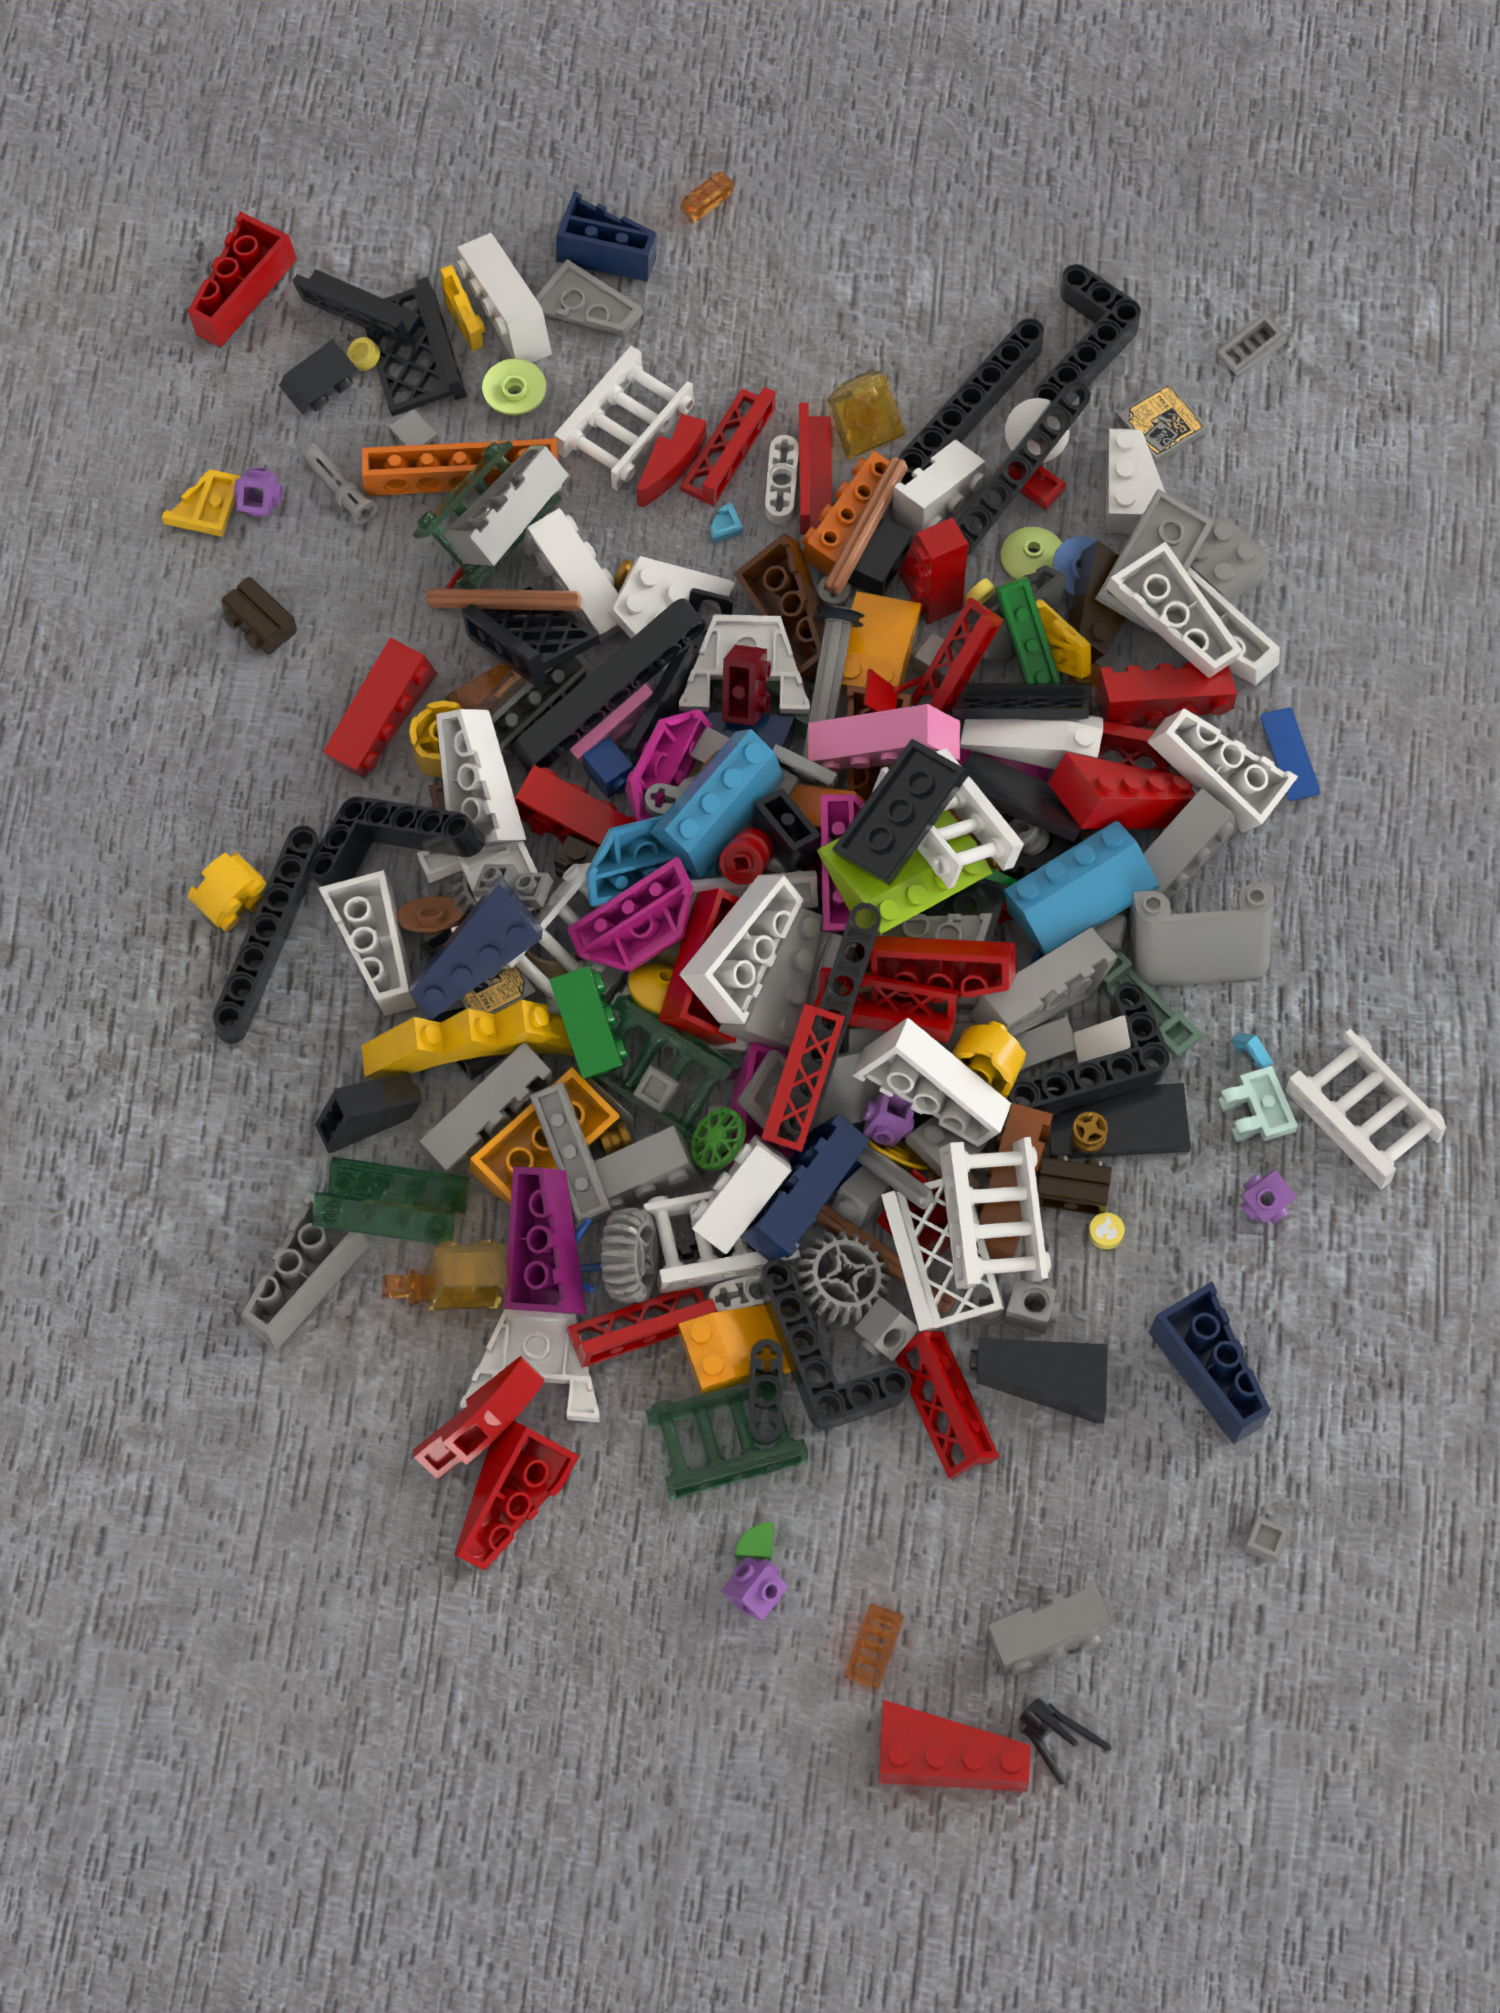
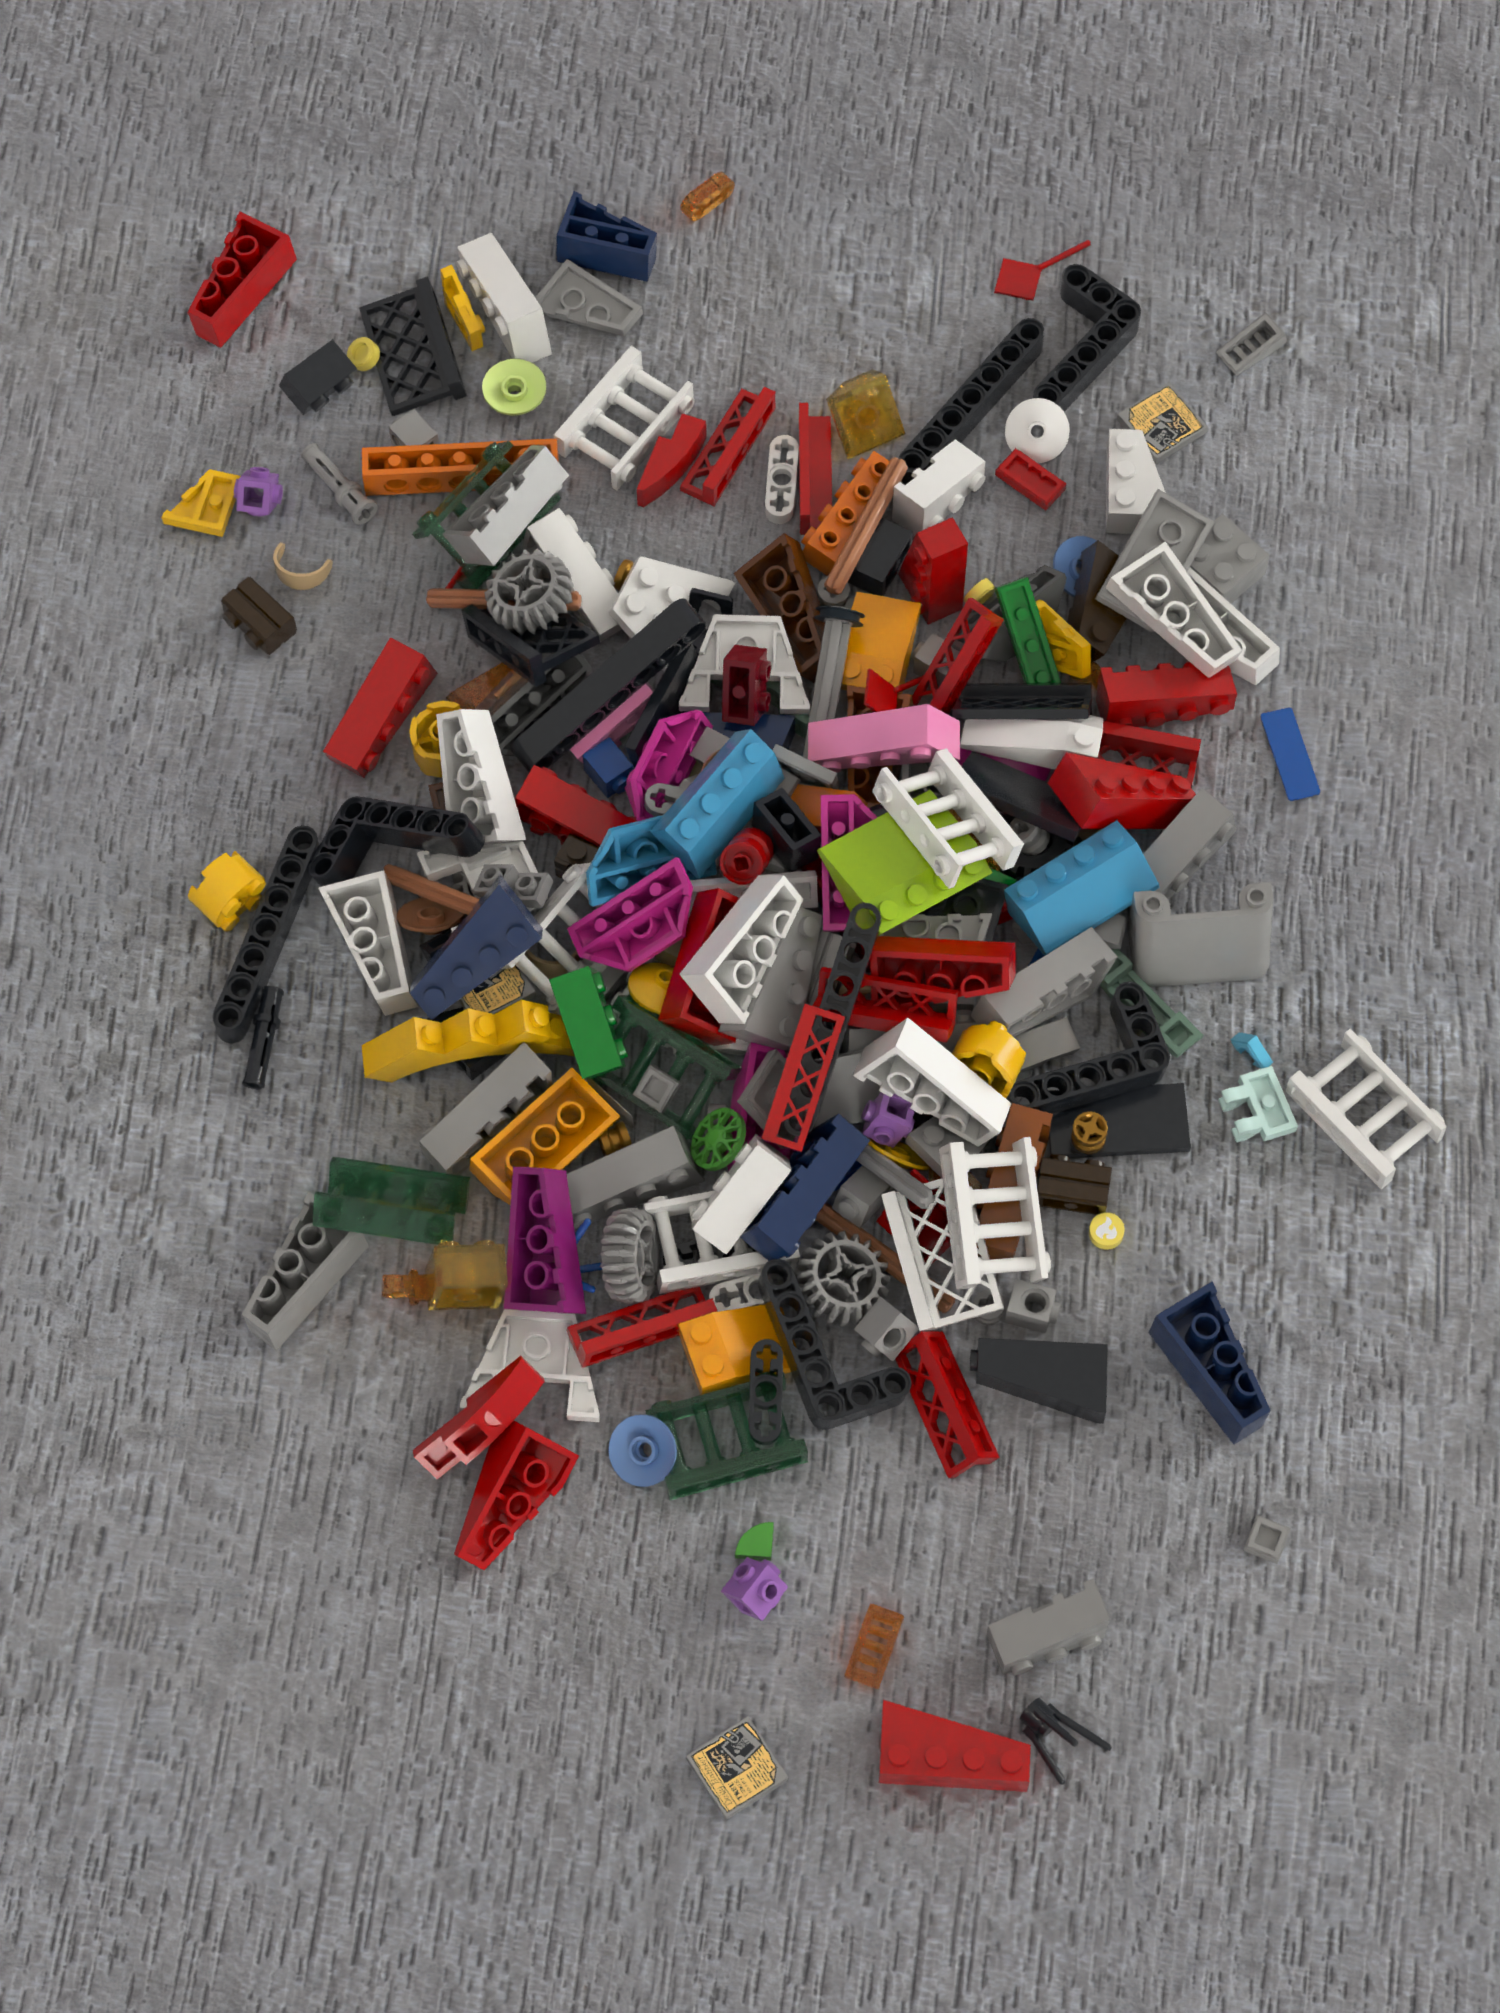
(265, 1025): none -> black pin
(297, 580): none -> tan helmet
(358, 306): black fence -> none
(367, 1109): black slope -> none
(430, 889): none -> nougat axle
(534, 599): none -> light grey gear
(571, 1152): light grey tile -> none
(628, 1455): none -> medium blue dish
(725, 524): medium azure tile -> none
(737, 1768): none -> tile
(900, 812): black tile -> none
(1017, 558): yellowish green dish -> none
(1021, 278): none -> red piece
(1024, 461): black beam -> none
(1102, 1039): white sticker -> none
(1222, 767): white wedge -> none
(1280, 1197): medium lavender brick -> none

